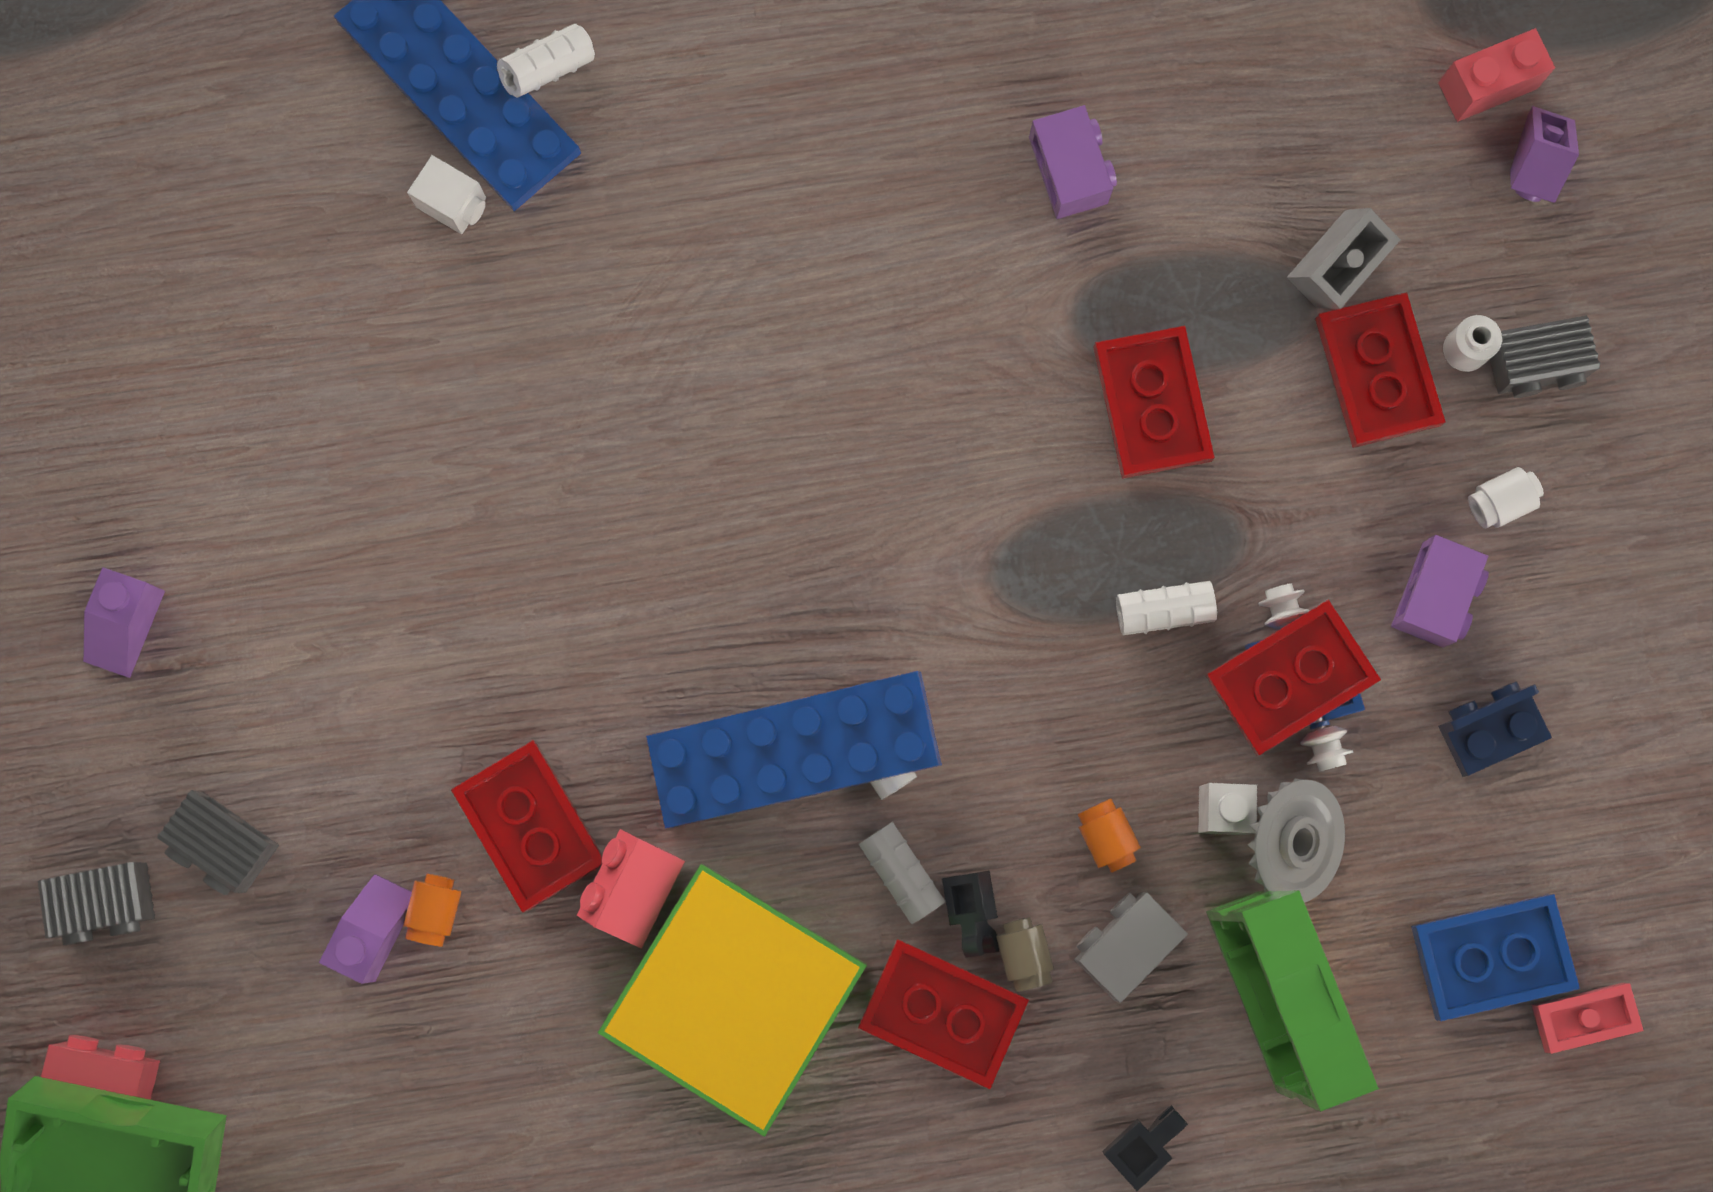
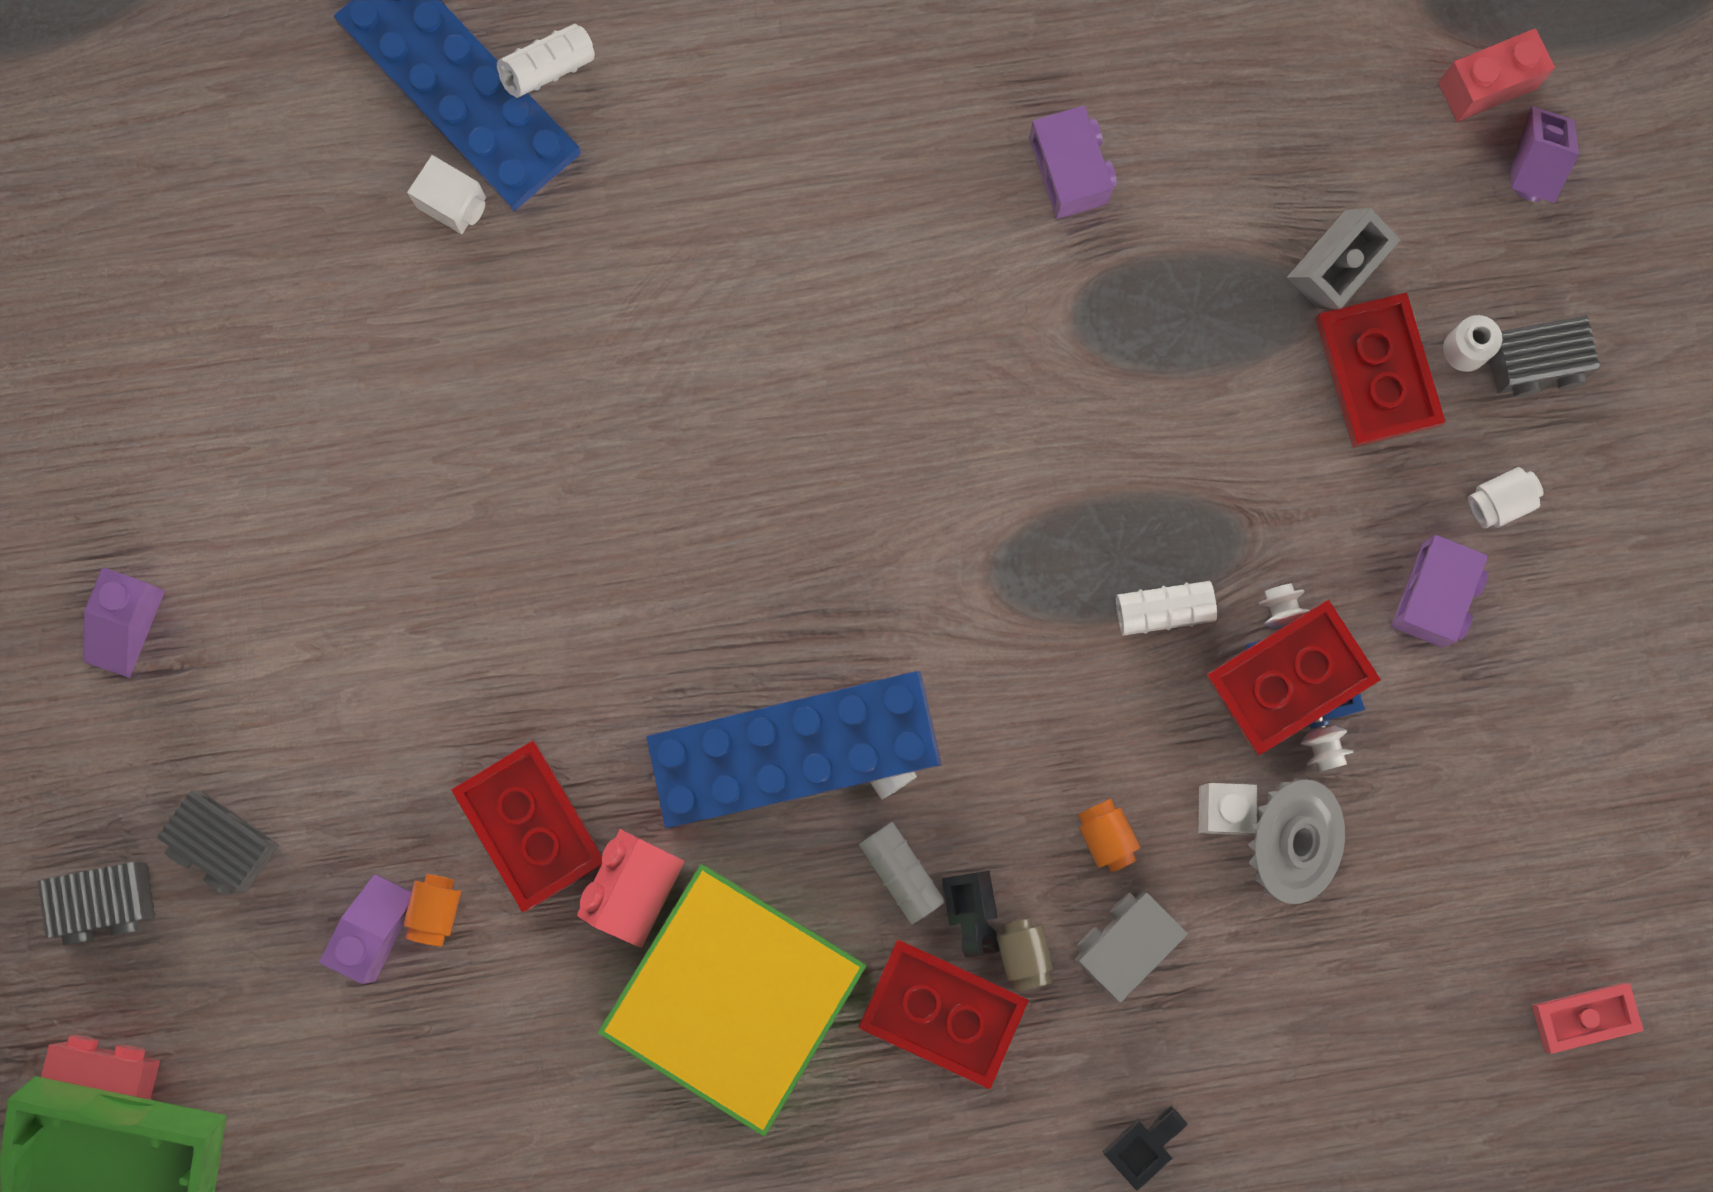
(1153, 402): red plate -> none
(1292, 999): bright green tile -> none
(1494, 730): dark blue bracket -> none
(1495, 957): blue plate -> none

